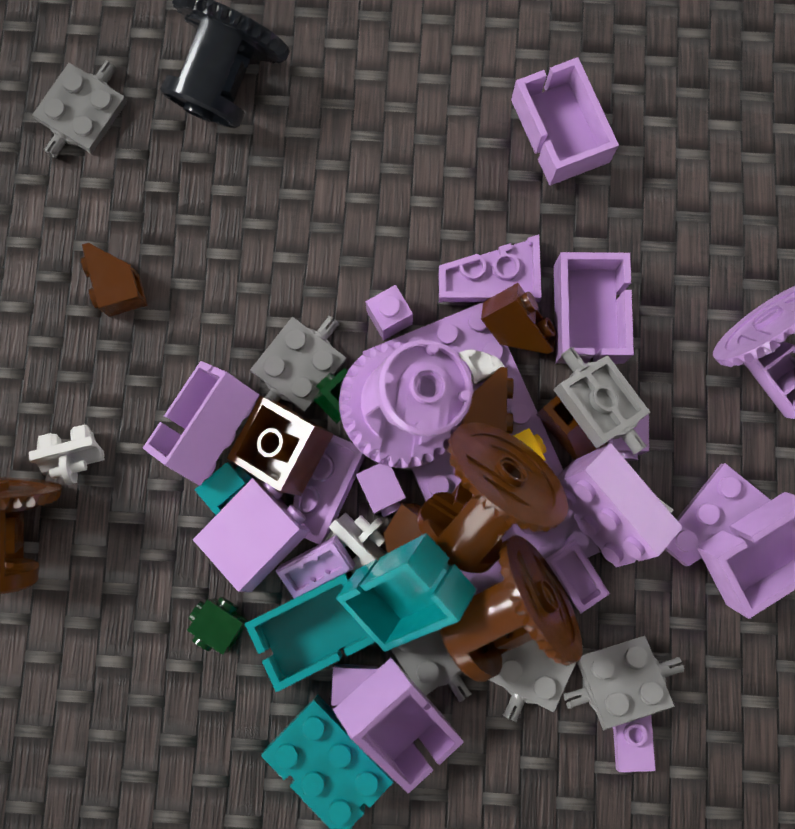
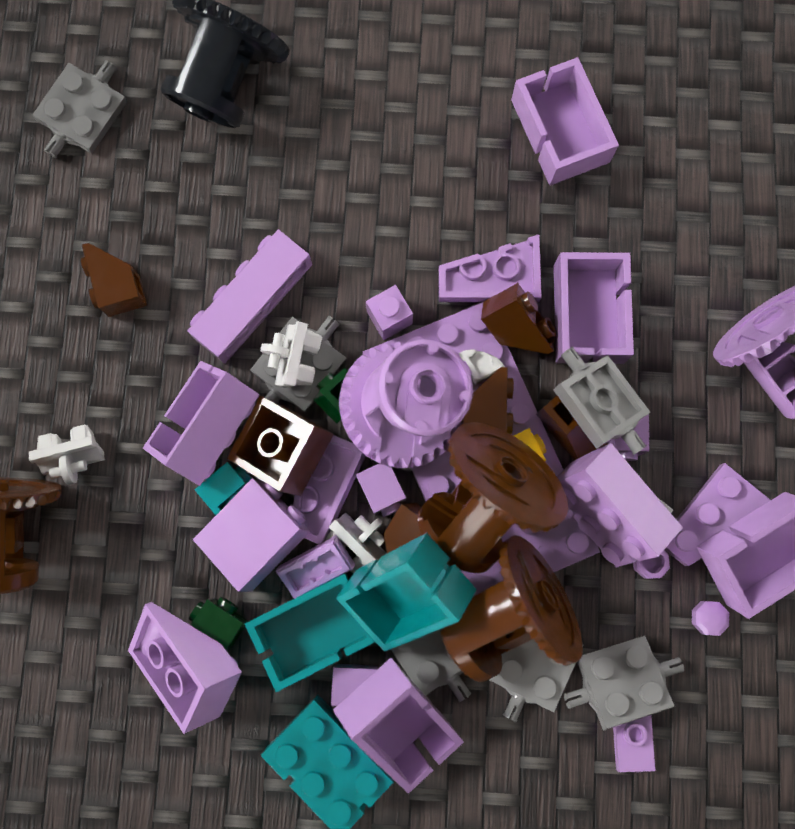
(183, 667): none -> lavender slope
(250, 295): none -> lavender brick
(289, 353): none -> white hips
(577, 576): lavender tile -> none
(653, 567): none -> lavender tile
(710, 618): none -> lavender tile

